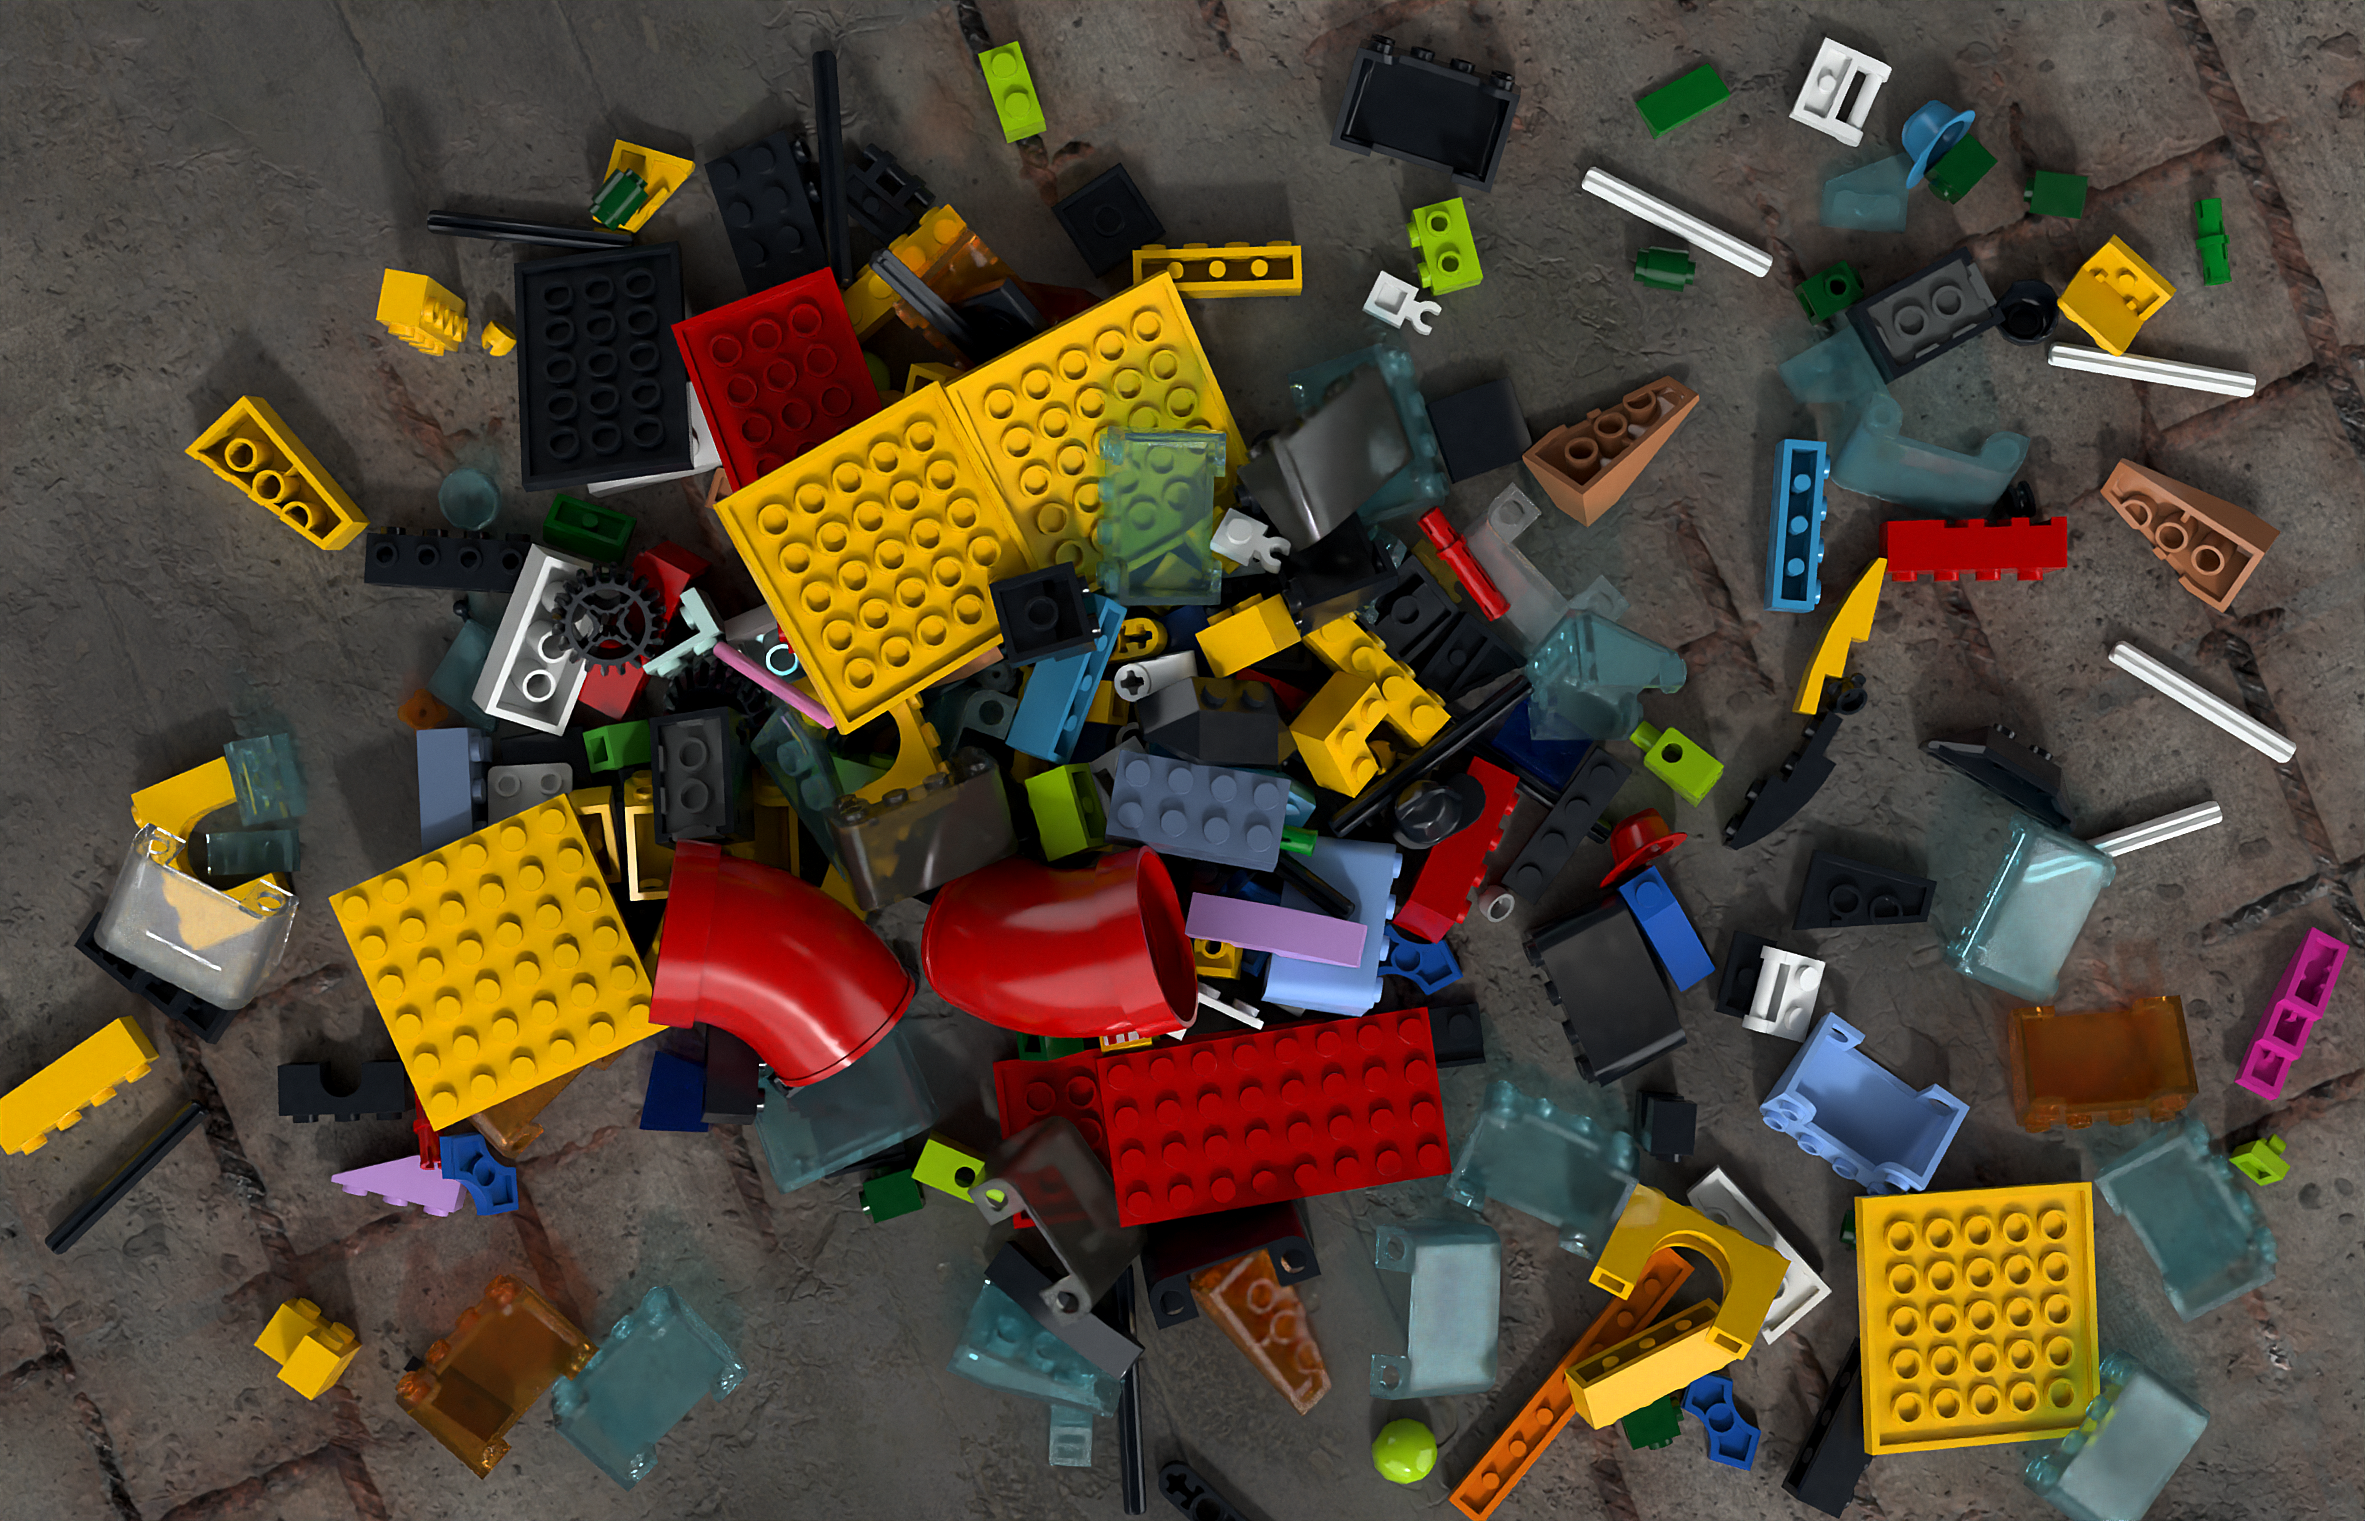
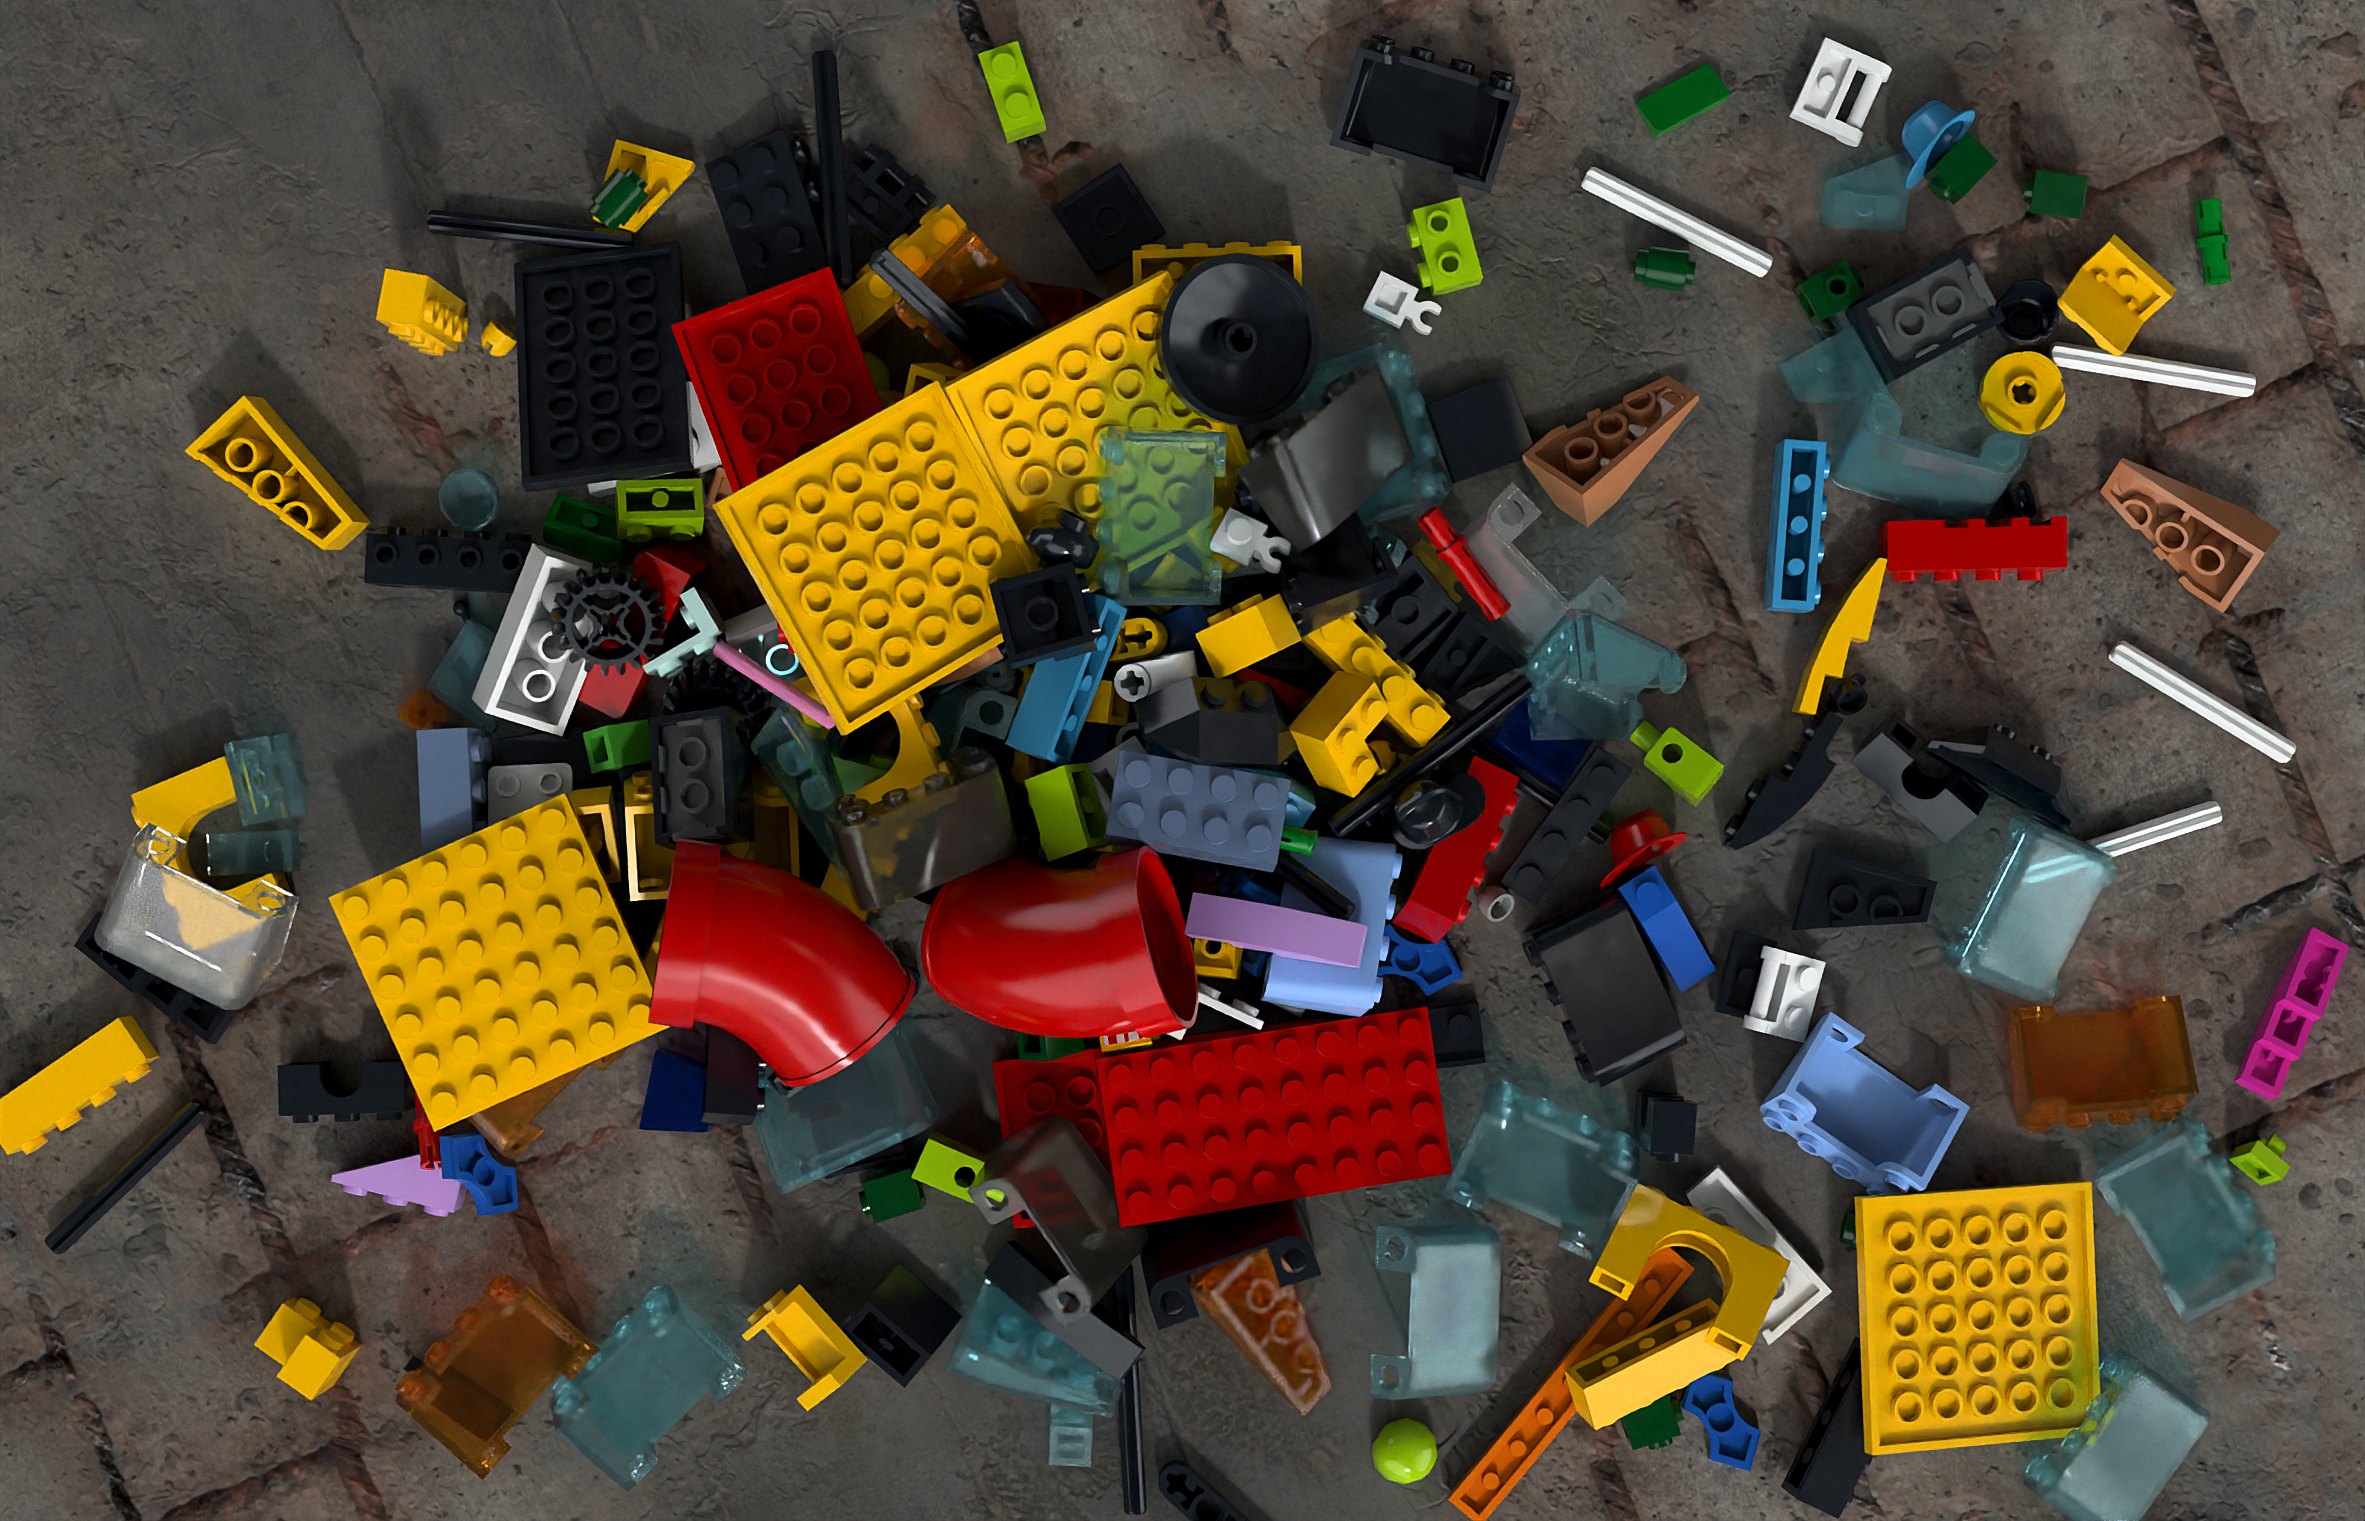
(659, 509): none -> lime brick
(809, 1341): none -> yellow panel
(901, 1324): none -> black slope
(1063, 541): none -> black piece
(1237, 339): none -> black dish
(1938, 803): none -> black arch
(2045, 388): none -> yellow plate

